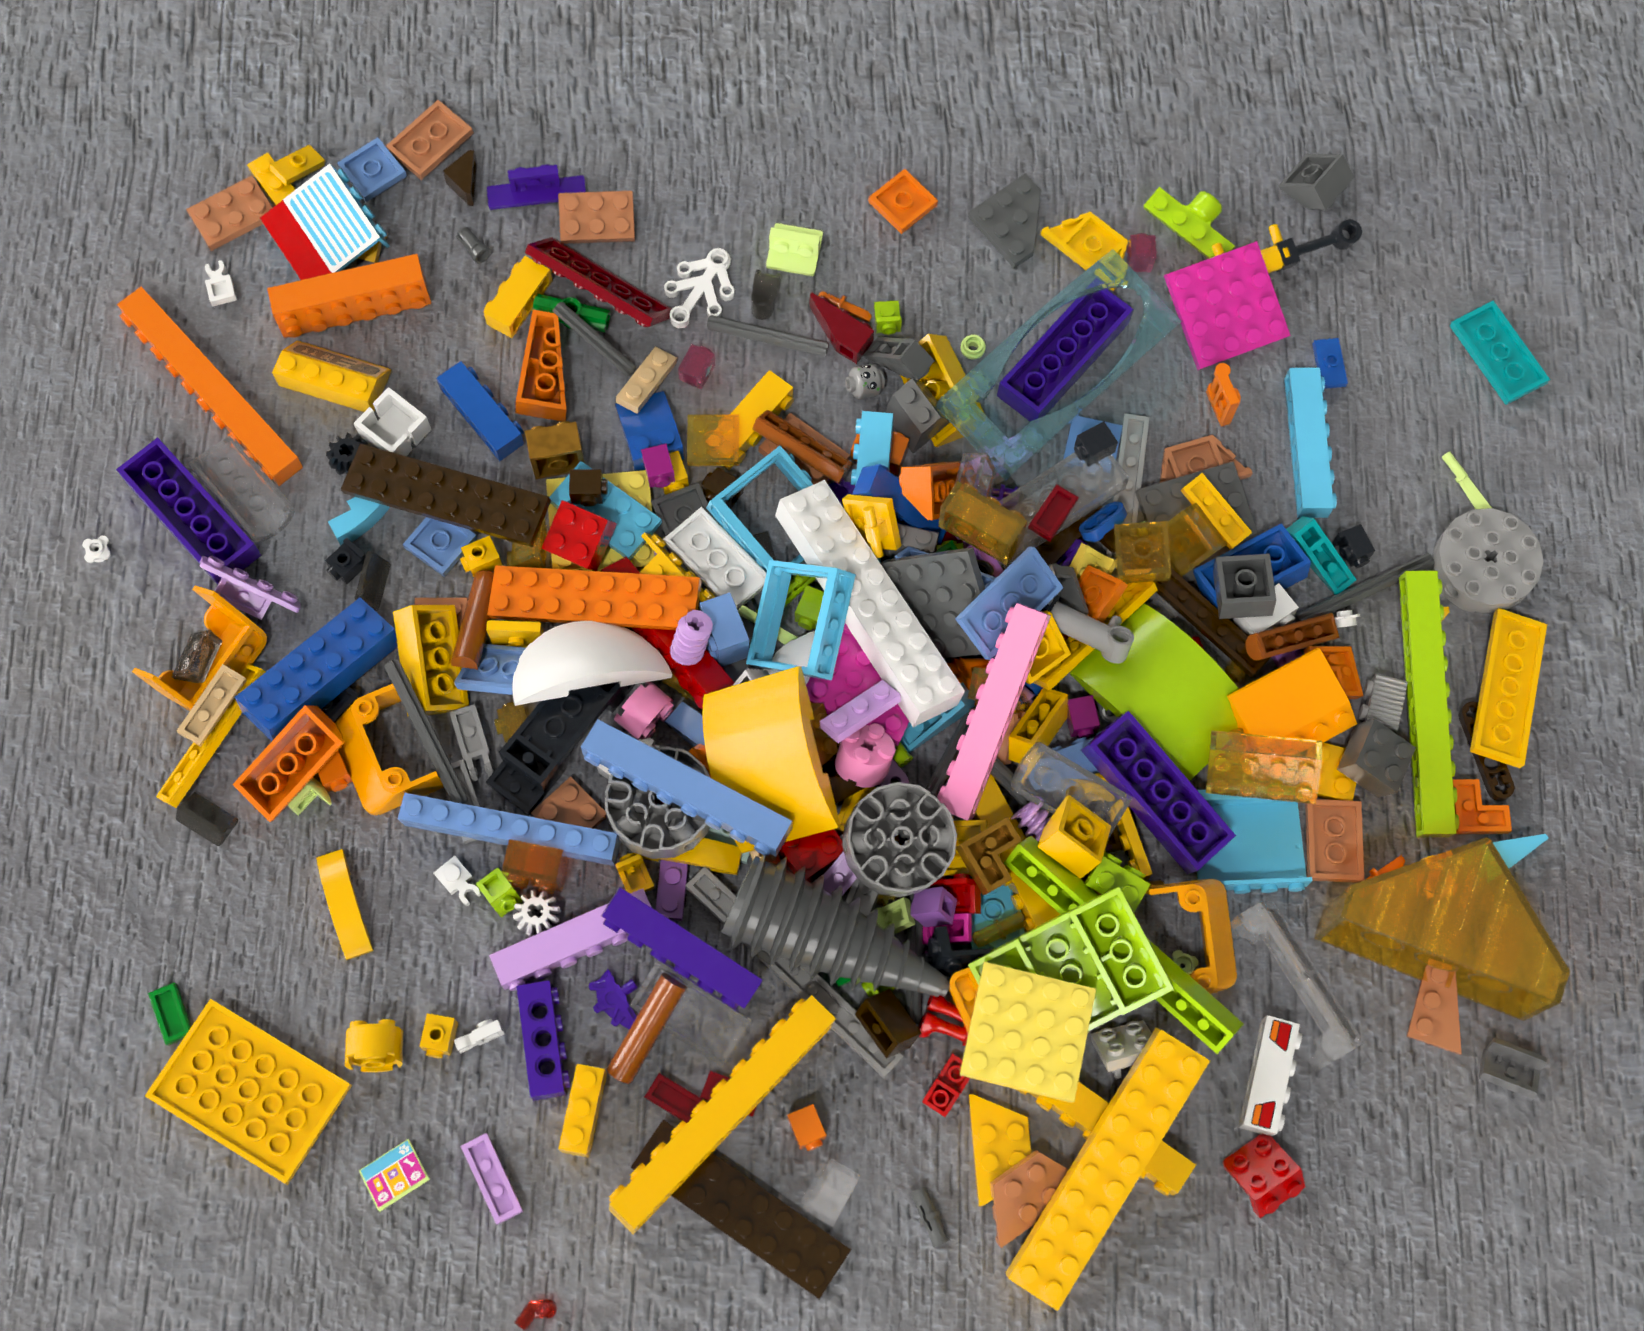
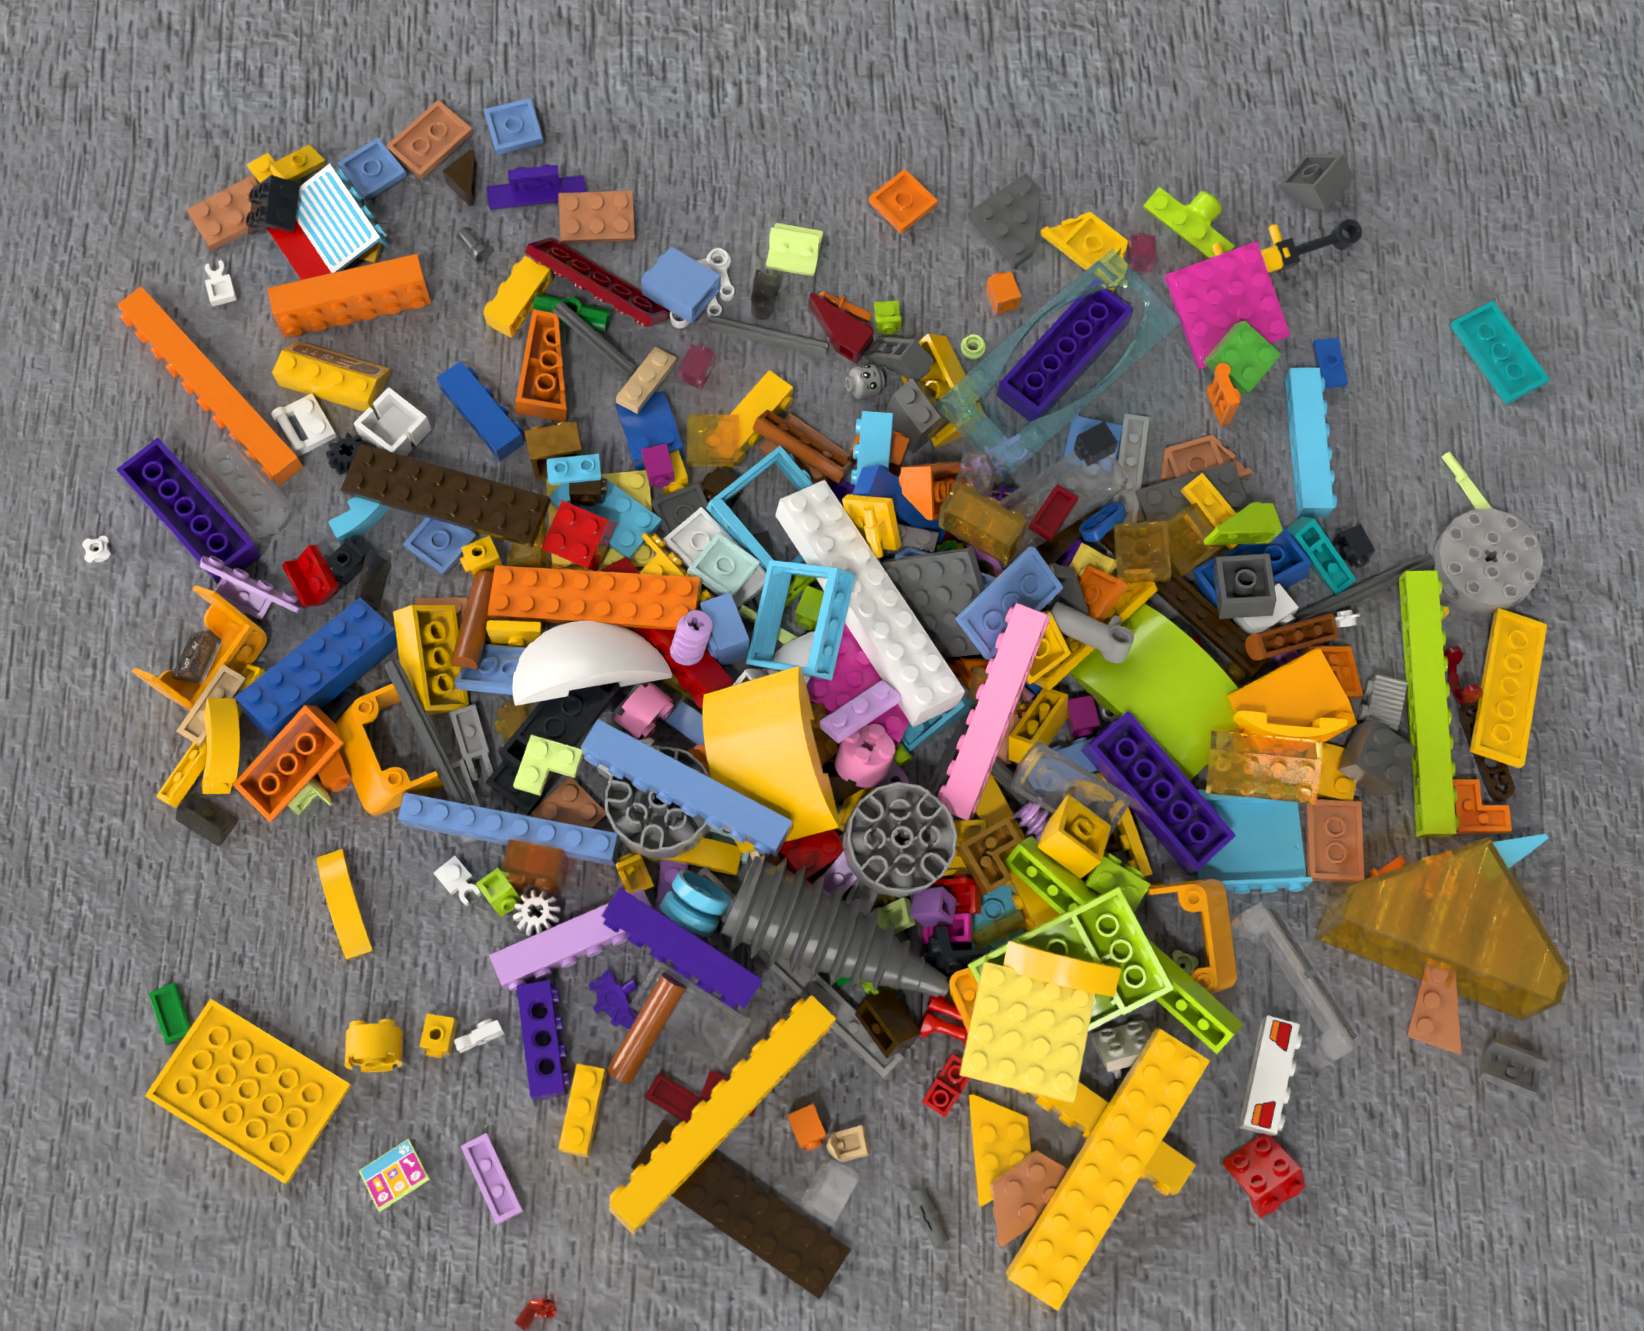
(222, 745): none -> yellow arch
(273, 205): none -> black bracket
(311, 420): none -> white plate
(311, 577): none -> red bracket
(513, 126): none -> medium blue plate
(542, 757): none -> yellowish green plate
(574, 469): none -> medium azure bracket
(680, 284): none -> medium blue brick
(695, 903): none -> medium azure wheel
(723, 566): none -> light aqua plate
(848, 1144): none -> tan plate
(1003, 292): none -> orange brick
(1062, 969): none -> yellow slope
(1246, 355): none -> bright green brick
(1252, 525): none -> lime slope
(1257, 723): none -> yellow slope
(1472, 692): none -> dark red piece

